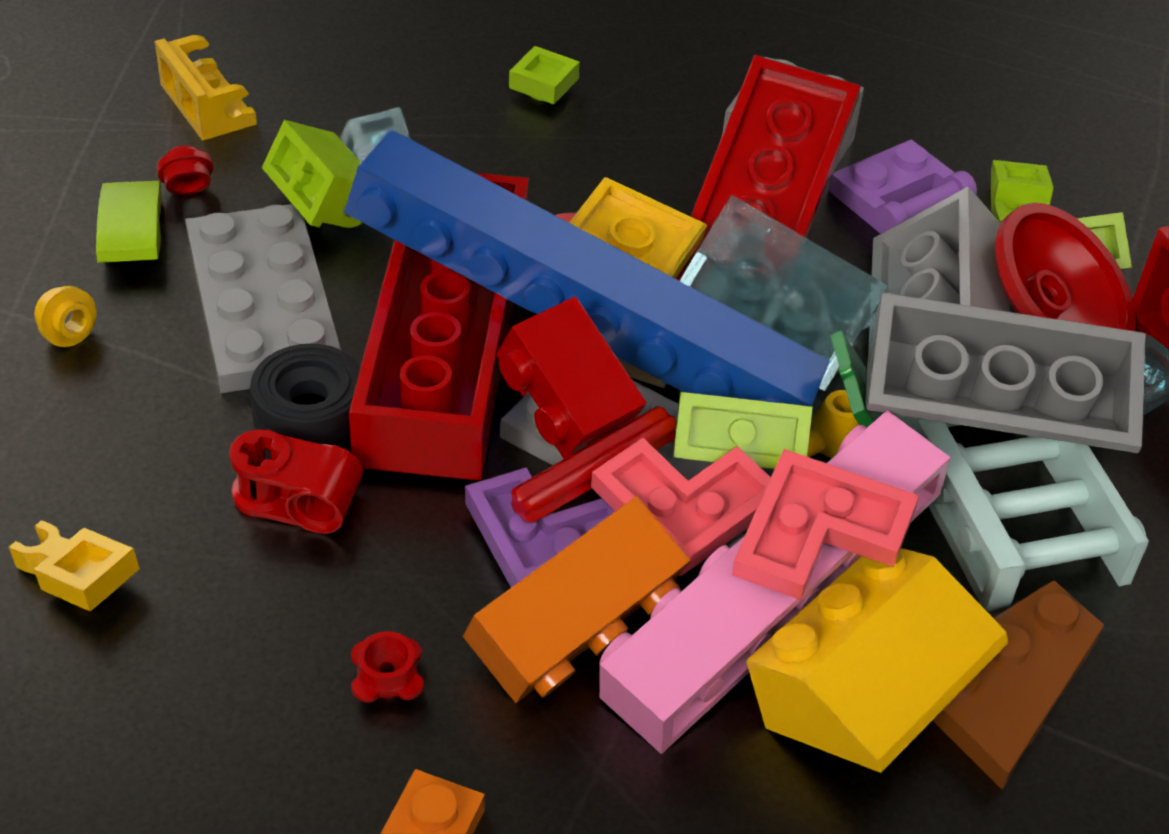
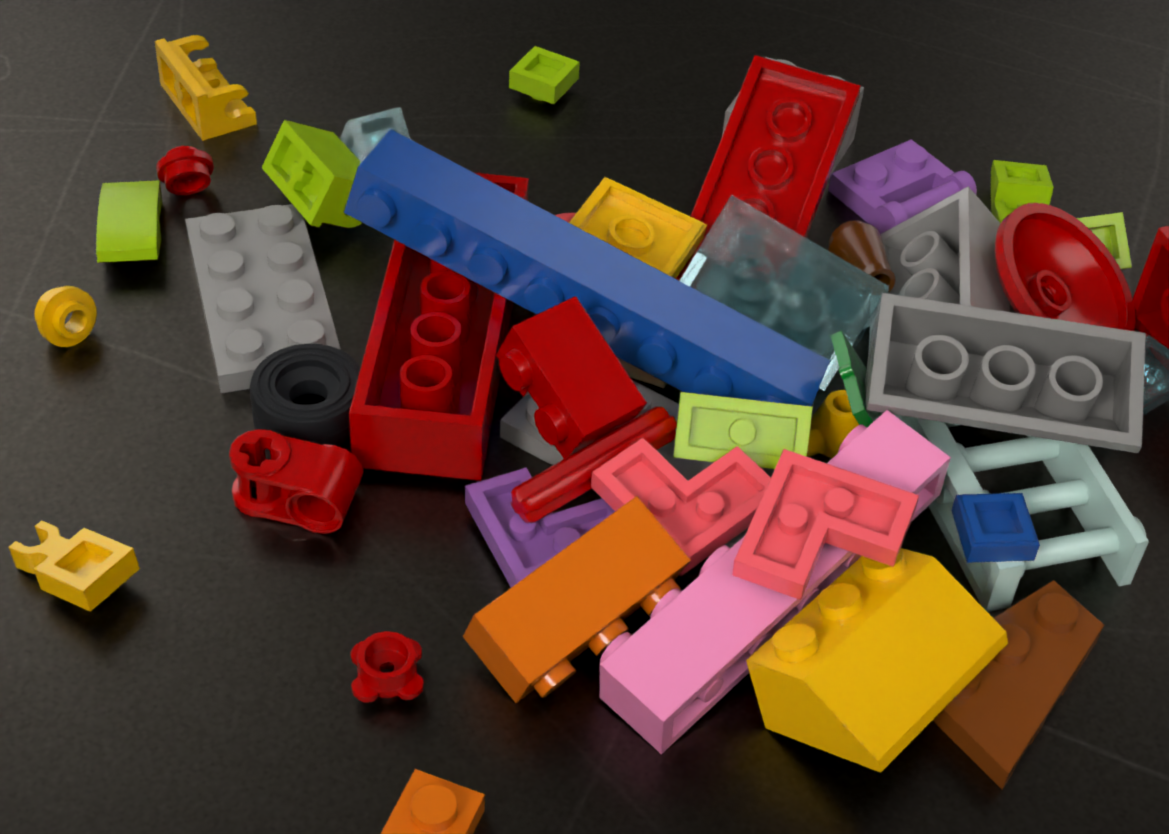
(863, 248): none -> reddish brown cone
(995, 527): none -> blue tile

